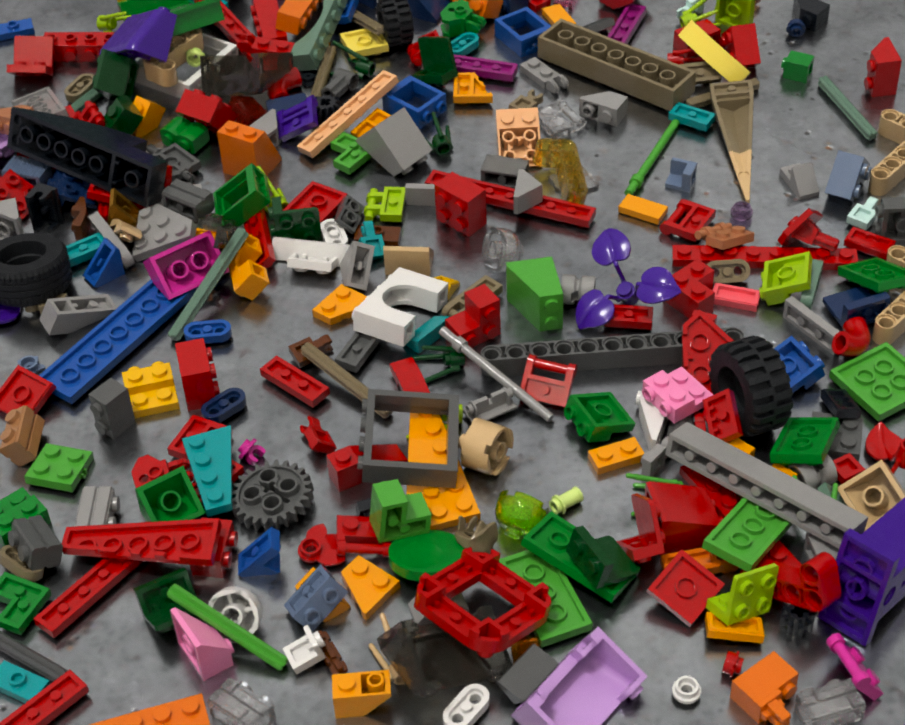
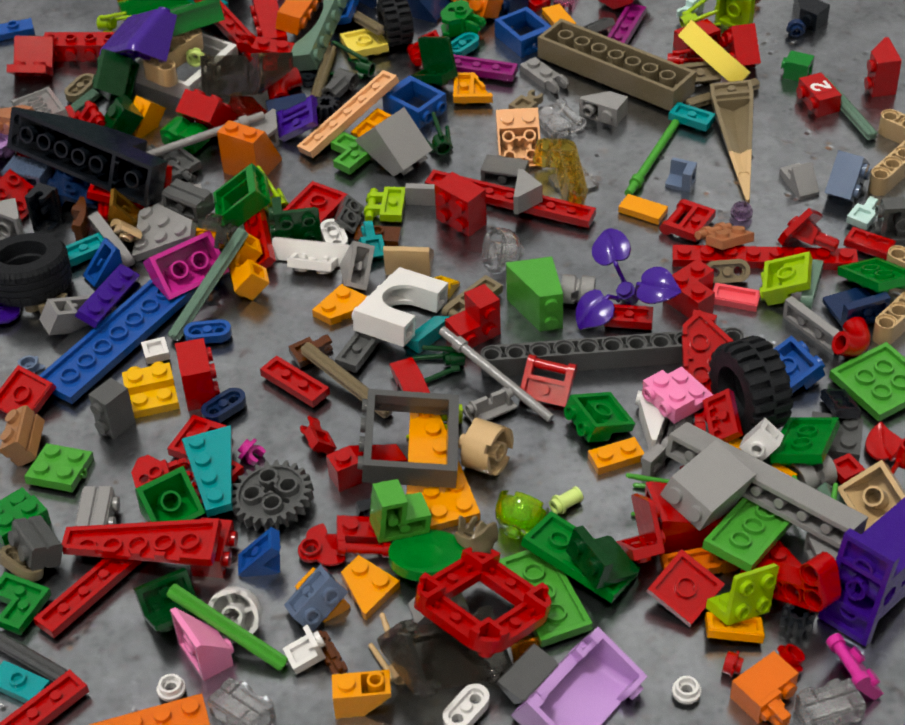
(107, 296): none -> dark purple plate
(155, 350): none -> white plate
(168, 682): none -> white plate
(245, 120): none -> light grey bar
(709, 485): none -> light grey slope
(761, 440): none -> white brick
(792, 655): none -> red plate
(819, 94): none -> red brick

